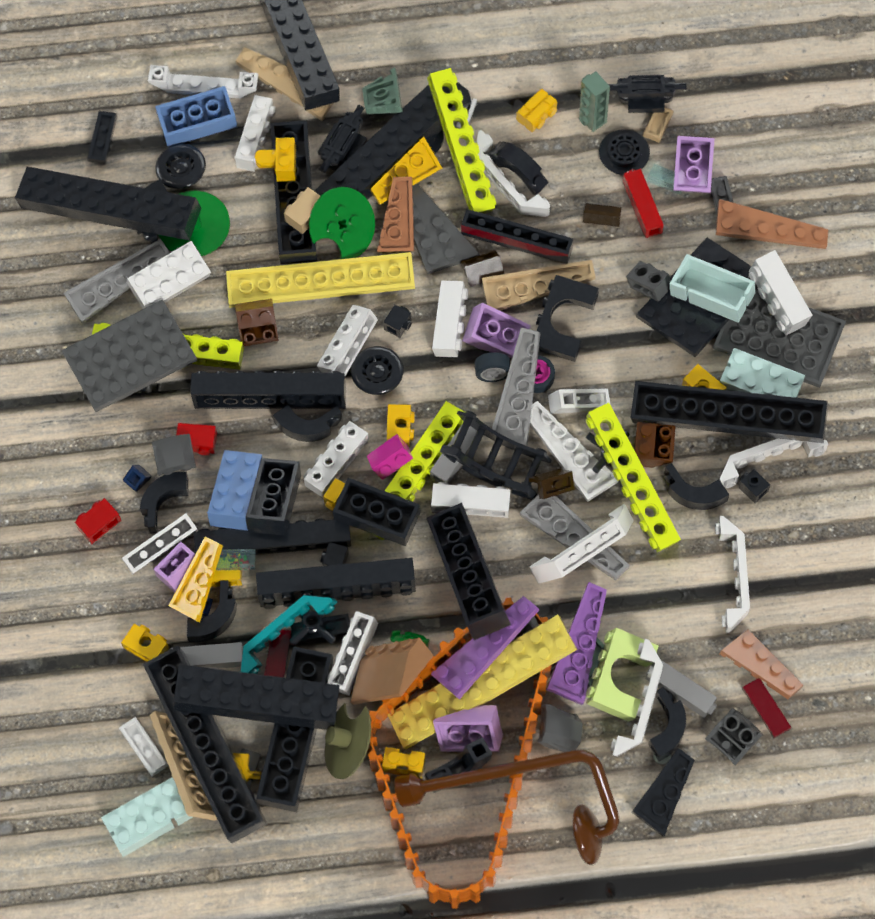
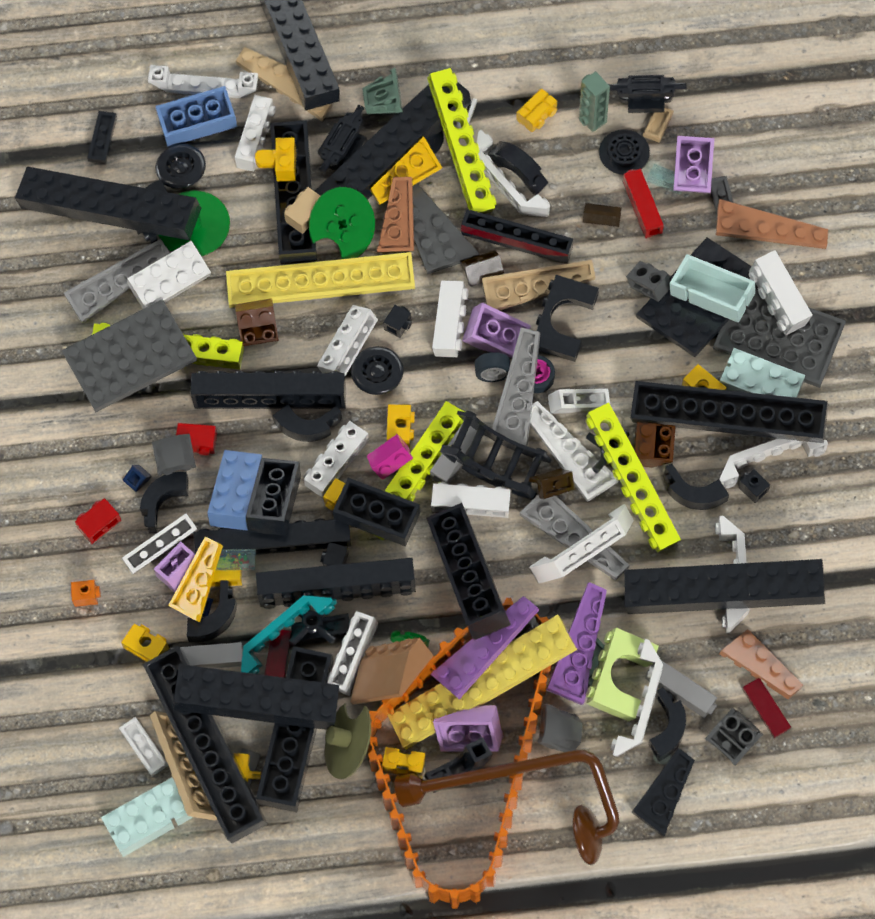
(85, 593): none -> orange brick
(724, 586): none -> black brick

